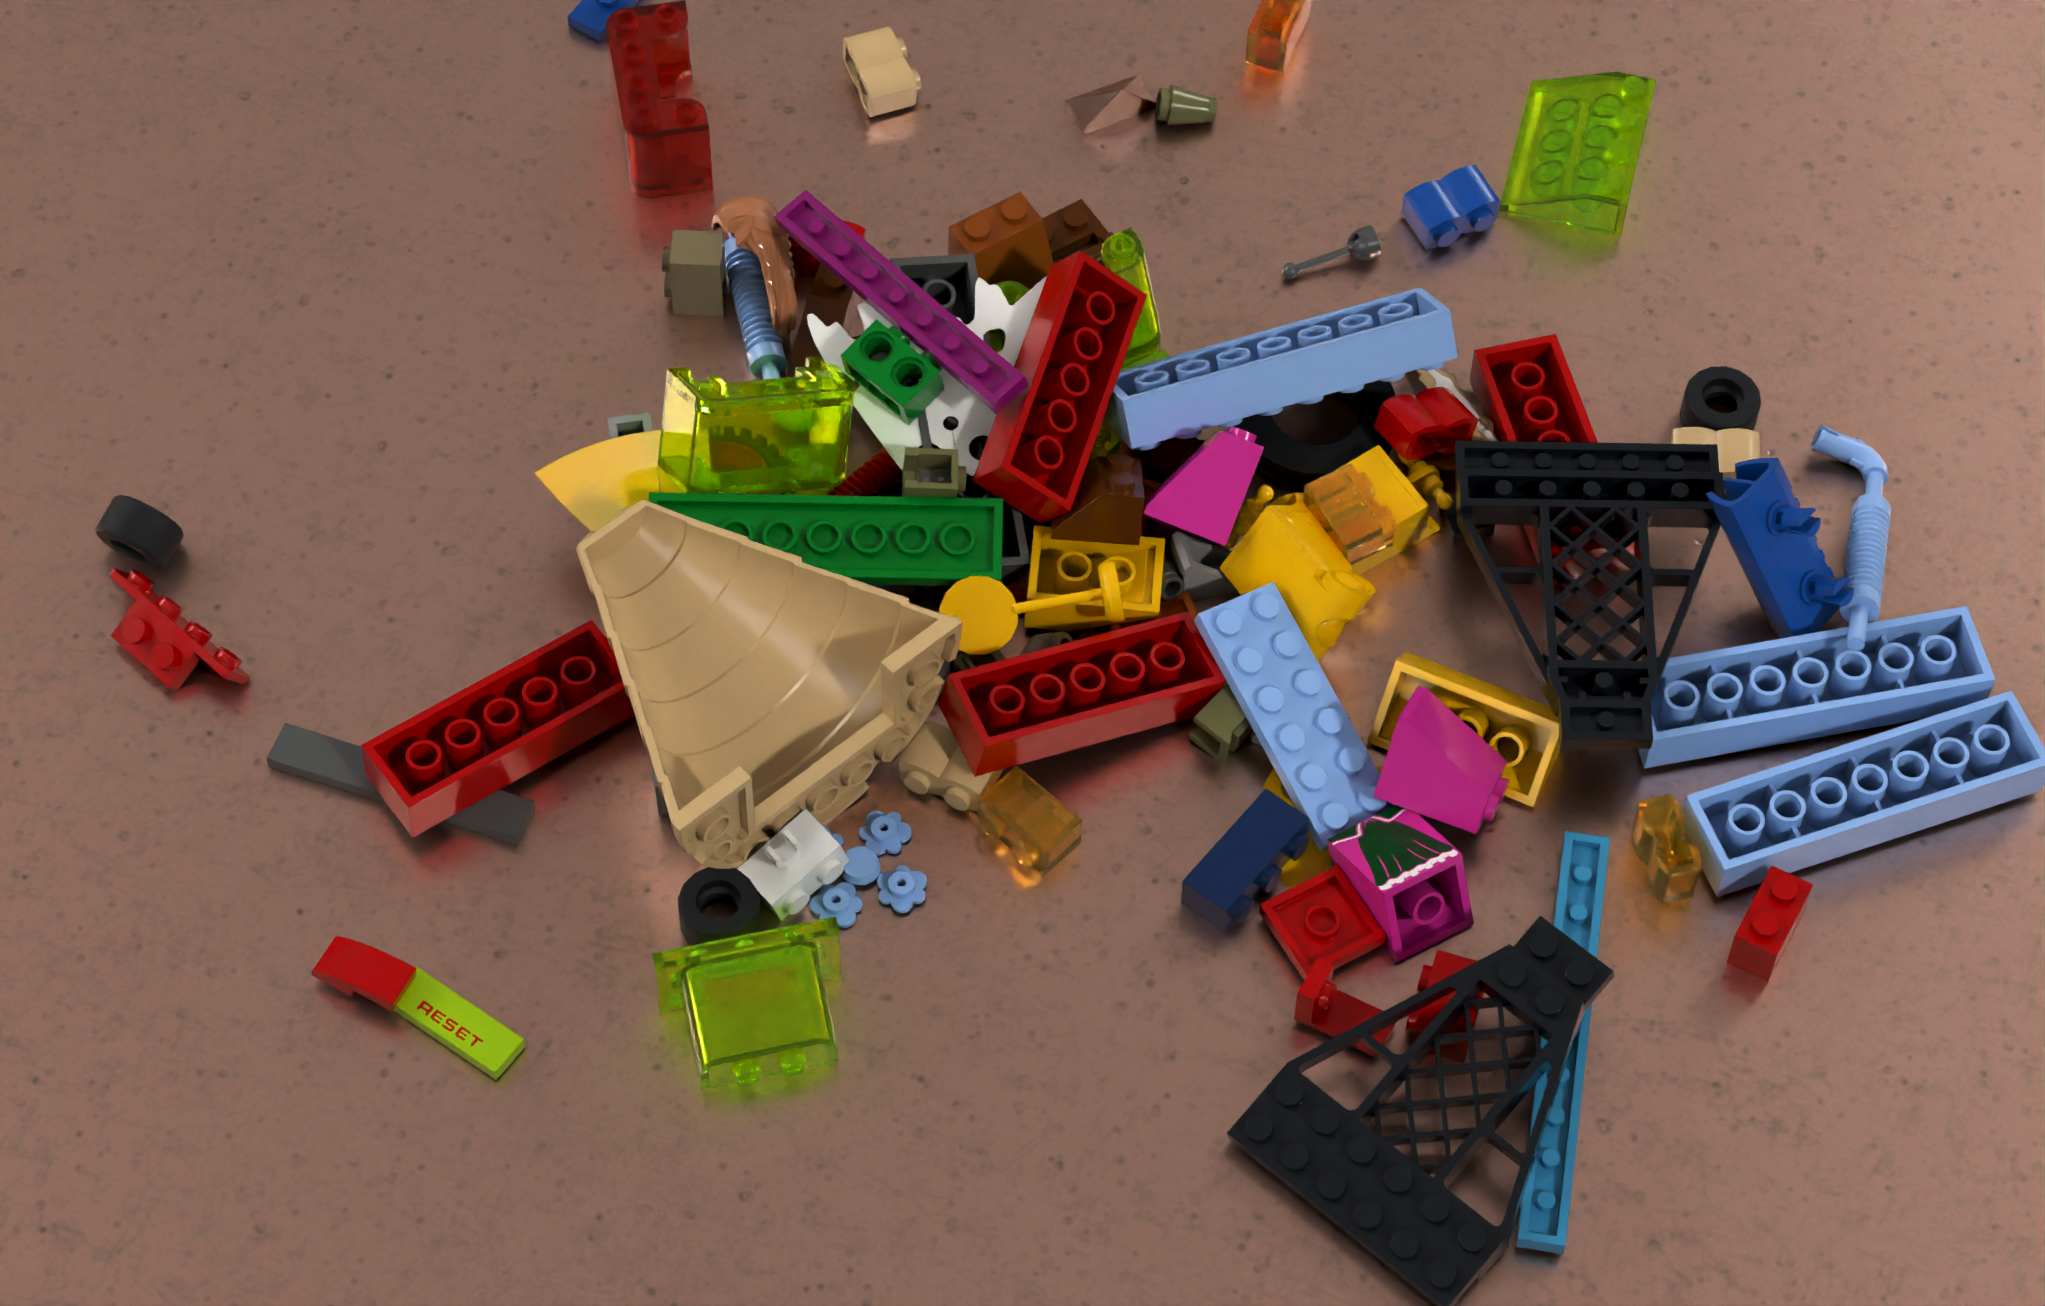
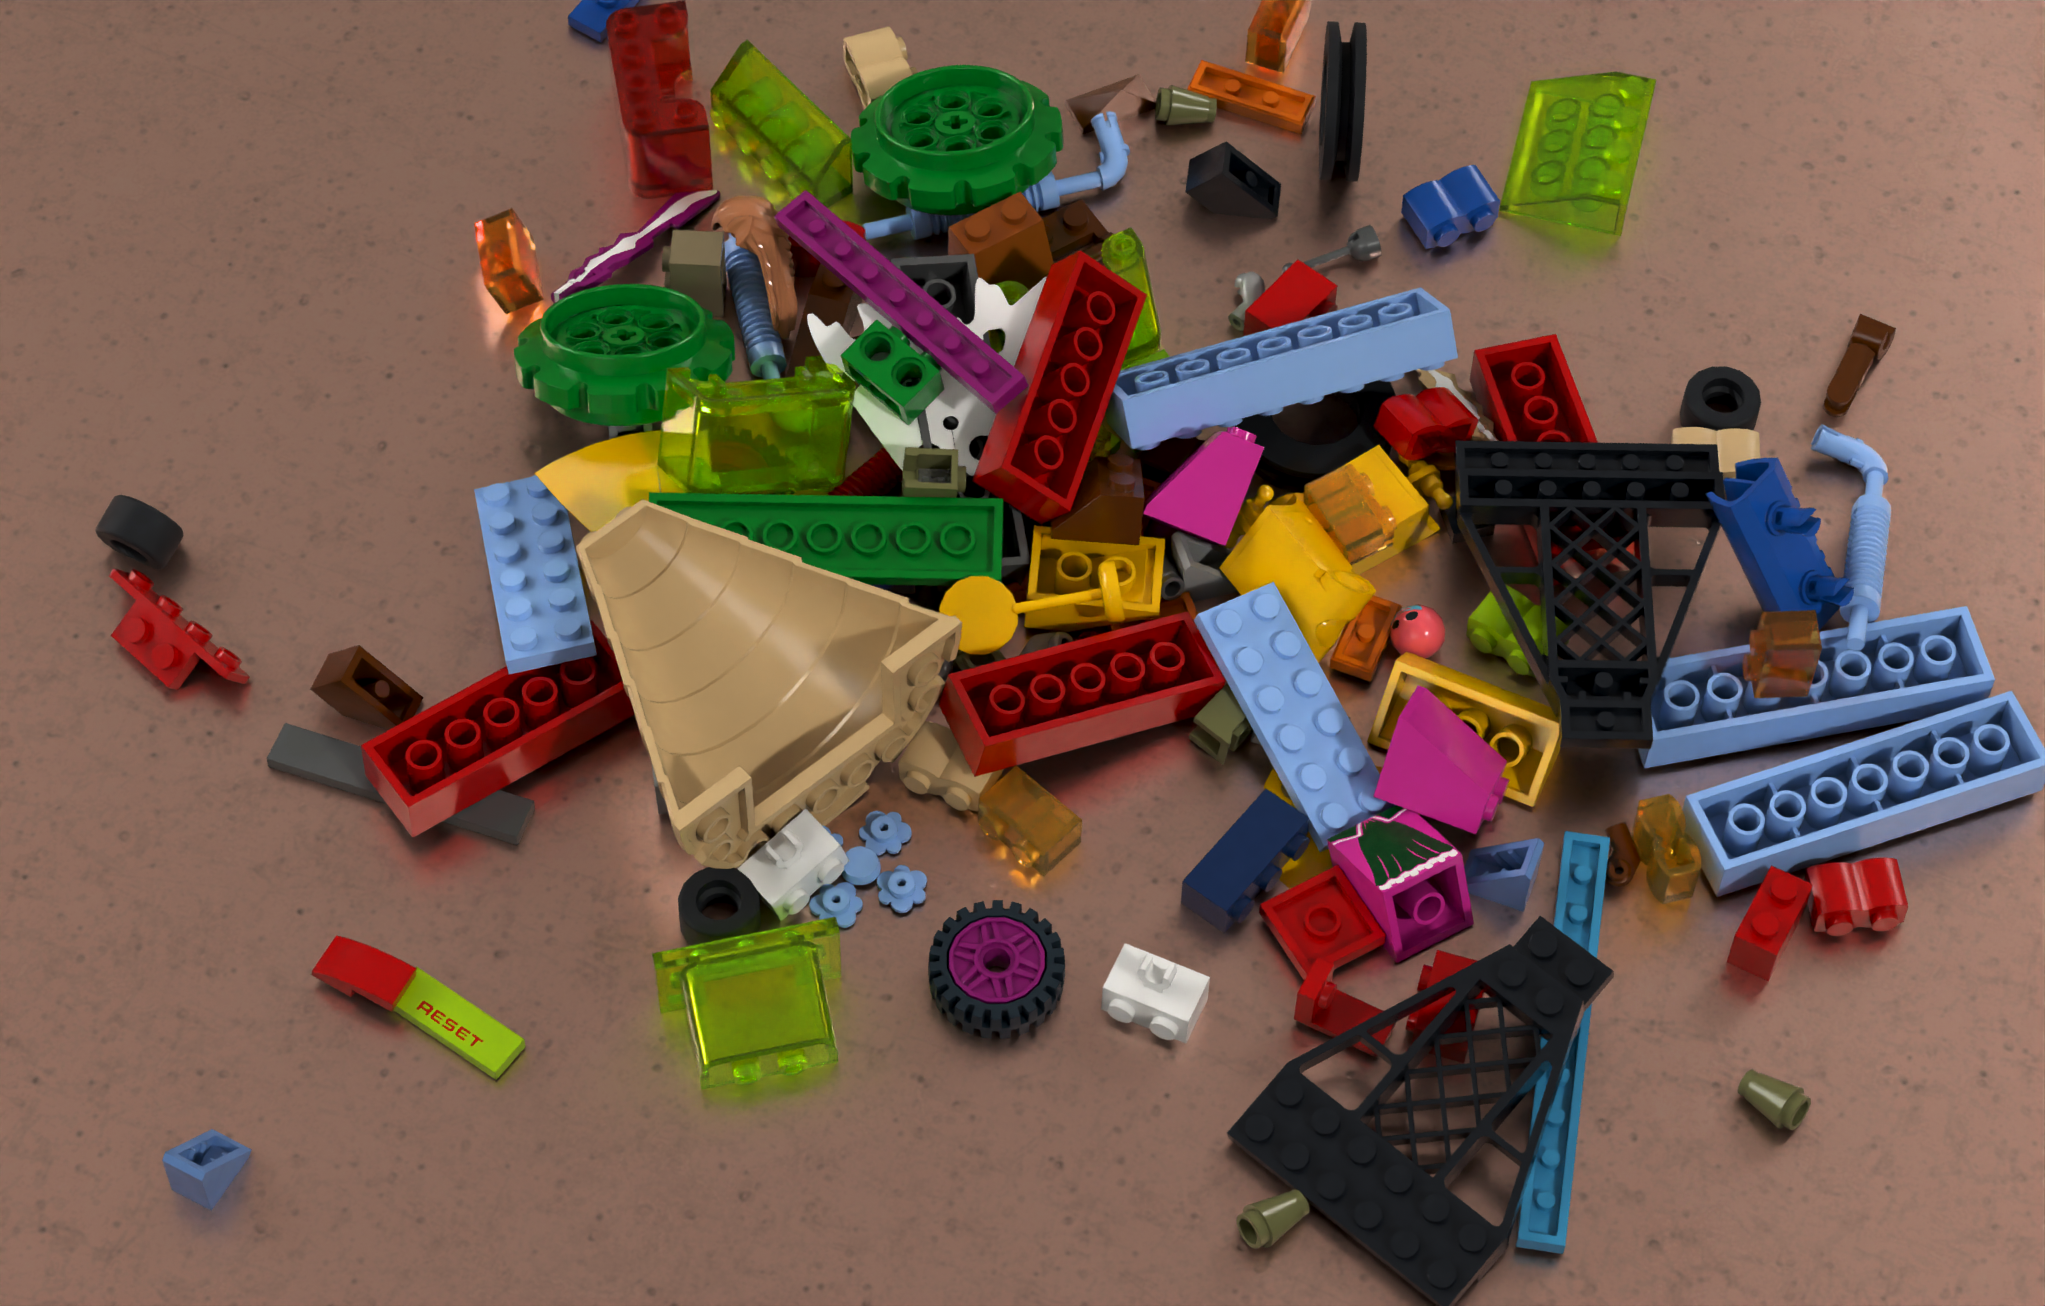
(204, 1167): none -> medium blue slope
(365, 689): none -> reddish brown slope
(508, 261): none -> clear orange brick
(534, 575): none -> light blue plate
(610, 348): none -> green piece
(630, 246): none -> magenta sword
(781, 128): none -> clear neon green slope
(957, 139): none -> green piece
(996, 999): none -> wheel
(1041, 195): none -> light blue piece
(1155, 994): none -> white brick
(1232, 184): none -> black slope
(1251, 288): none -> light grey arm
(1253, 97): none -> orange tile
(1271, 1218): none -> olive cone
(1291, 298): none -> red brick
(1342, 101): none -> black tyre
(1365, 639): none -> orange plate
(1417, 631): none -> coral piece
(1492, 634): none -> lime brick
(1504, 872): none -> medium blue slope
(1624, 857): none -> reddish brown arm
(1775, 1099): none -> olive cone
(1783, 654): none -> clear orange brick
(1856, 896): none -> red brick
(1868, 341): none -> reddish brown piece

